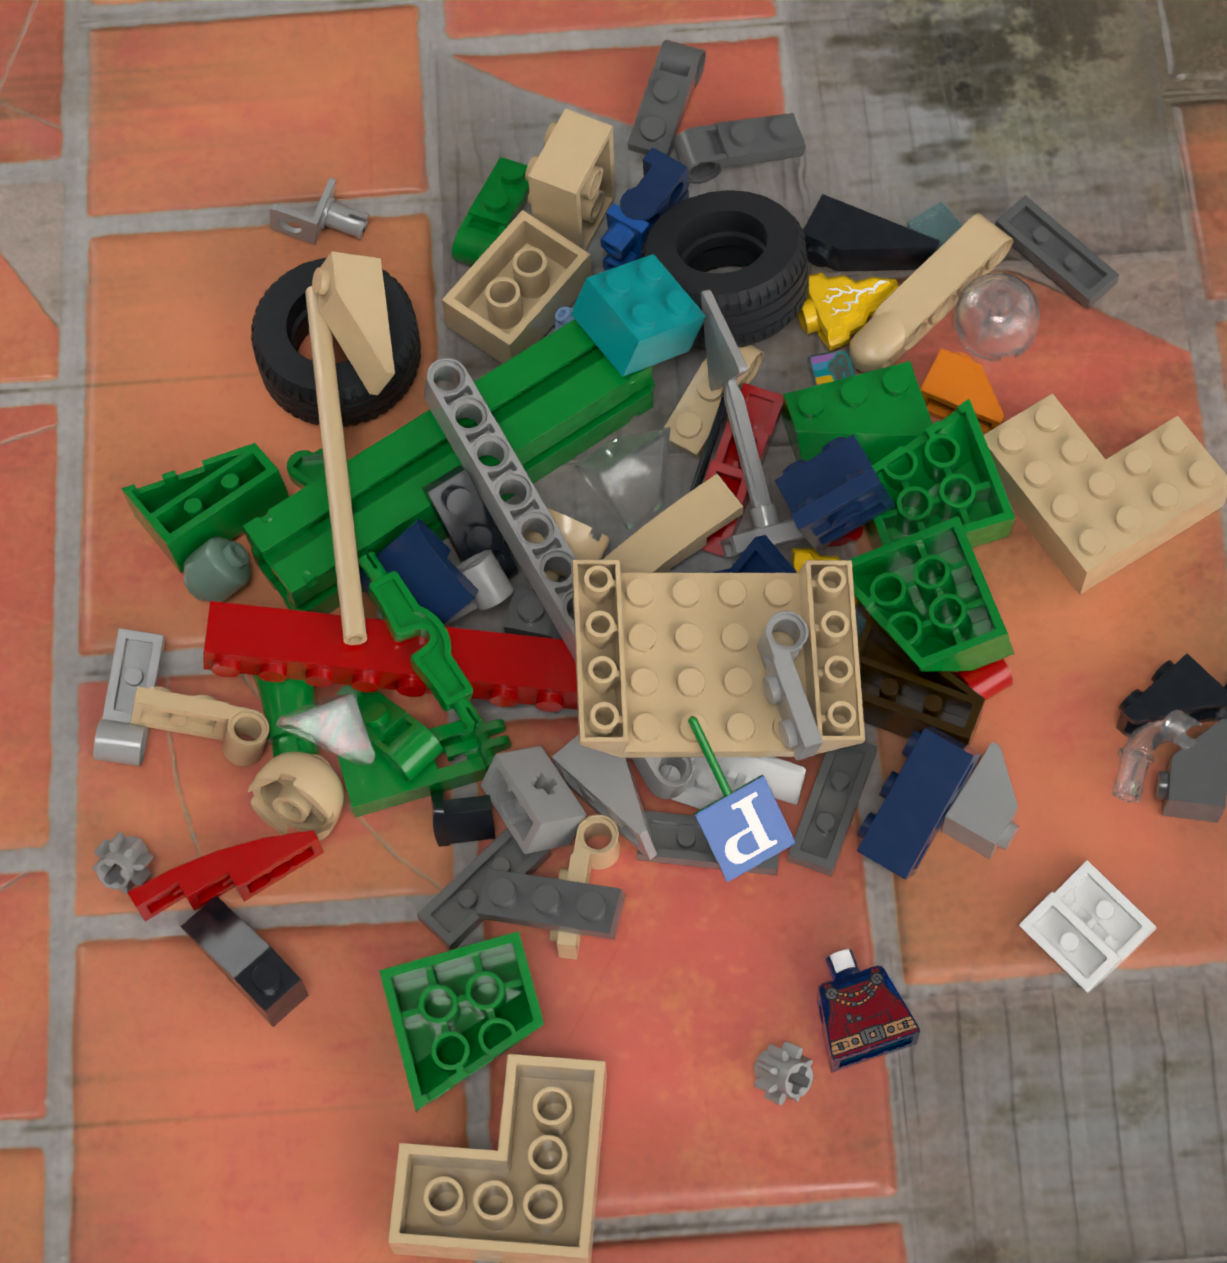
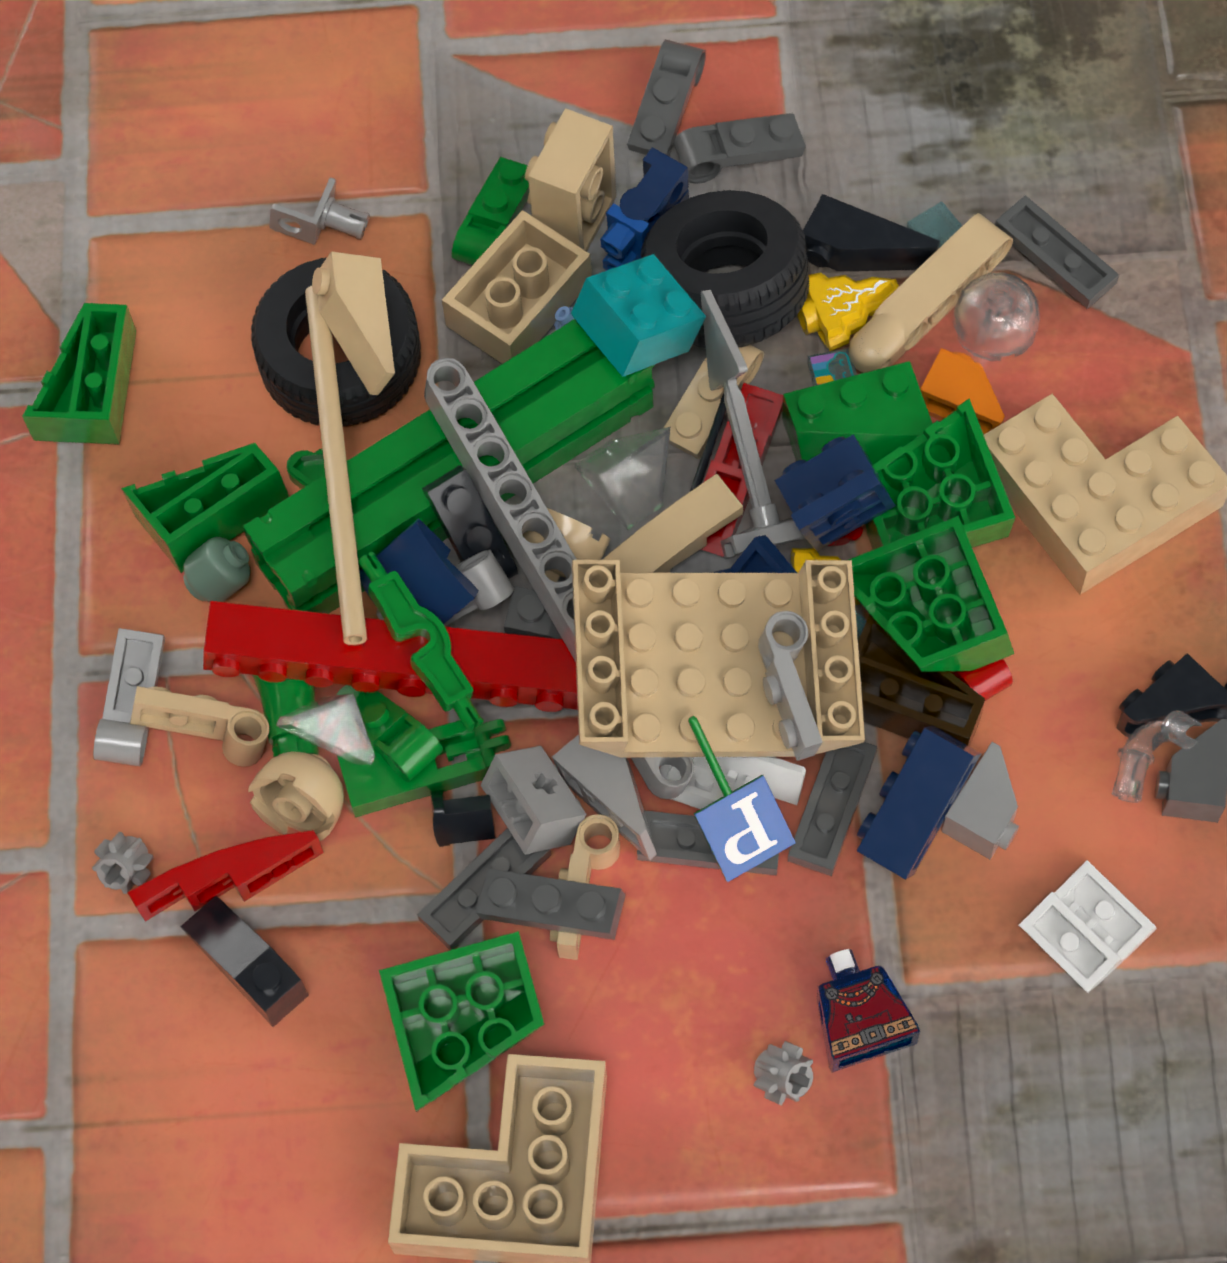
(89, 382): none -> green wedge

